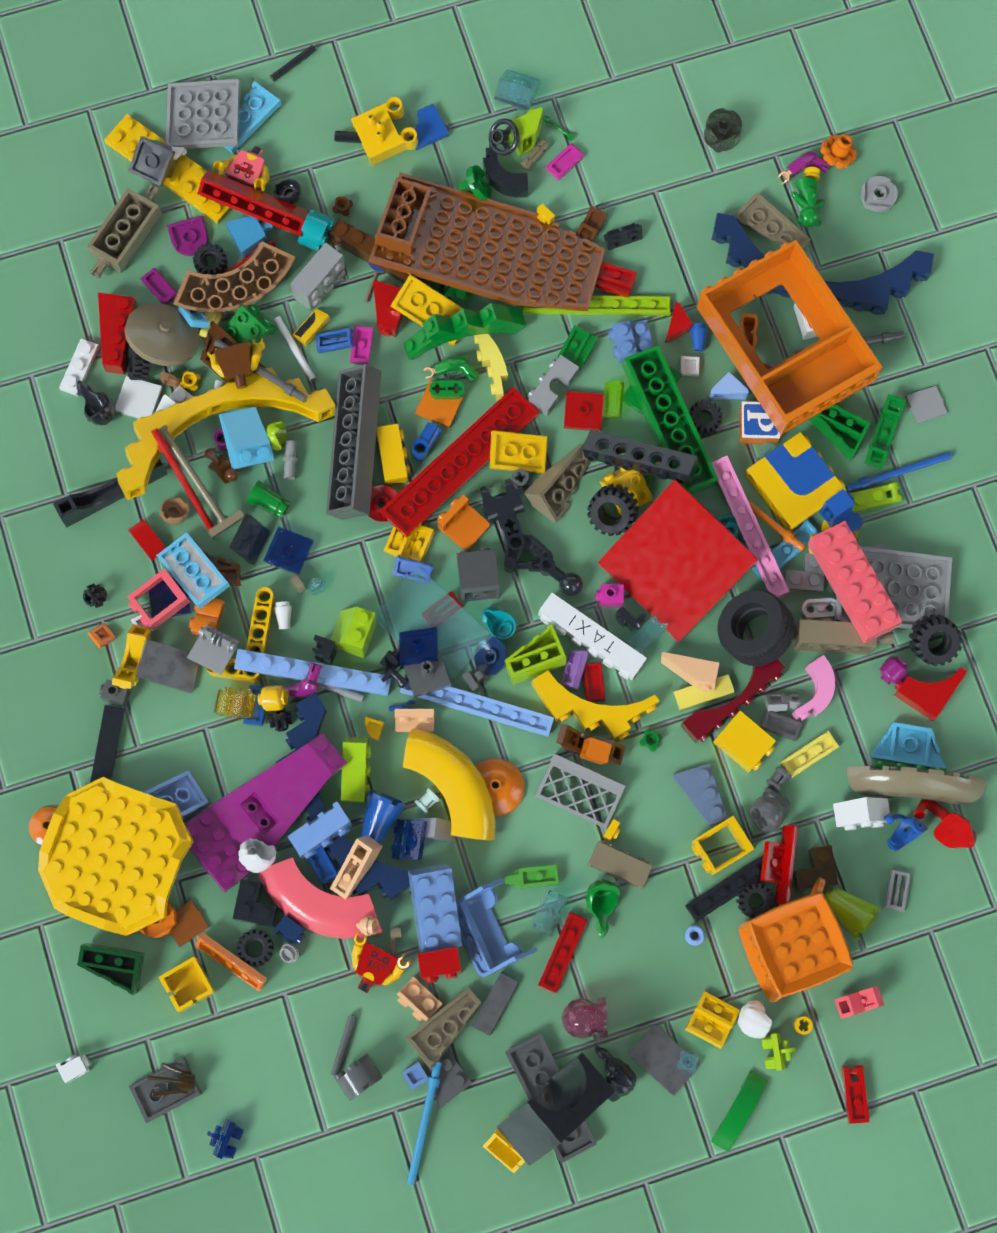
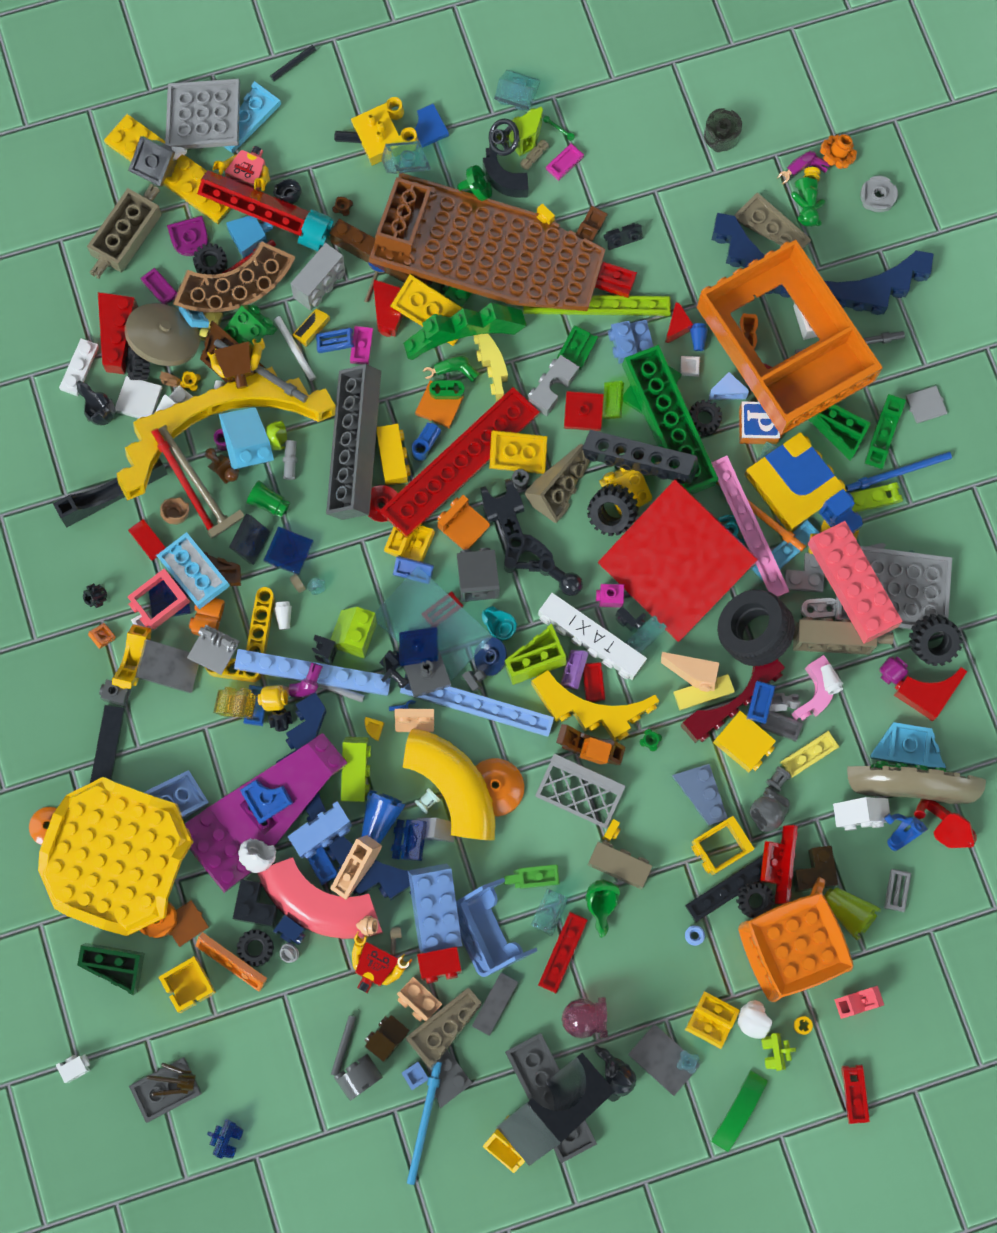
(265, 801): none -> blue tile
(387, 1038): none -> dark brown brick
(404, 158): none -> clear light blue slope
(760, 702): none -> blue tile
(831, 680): none -> white cone

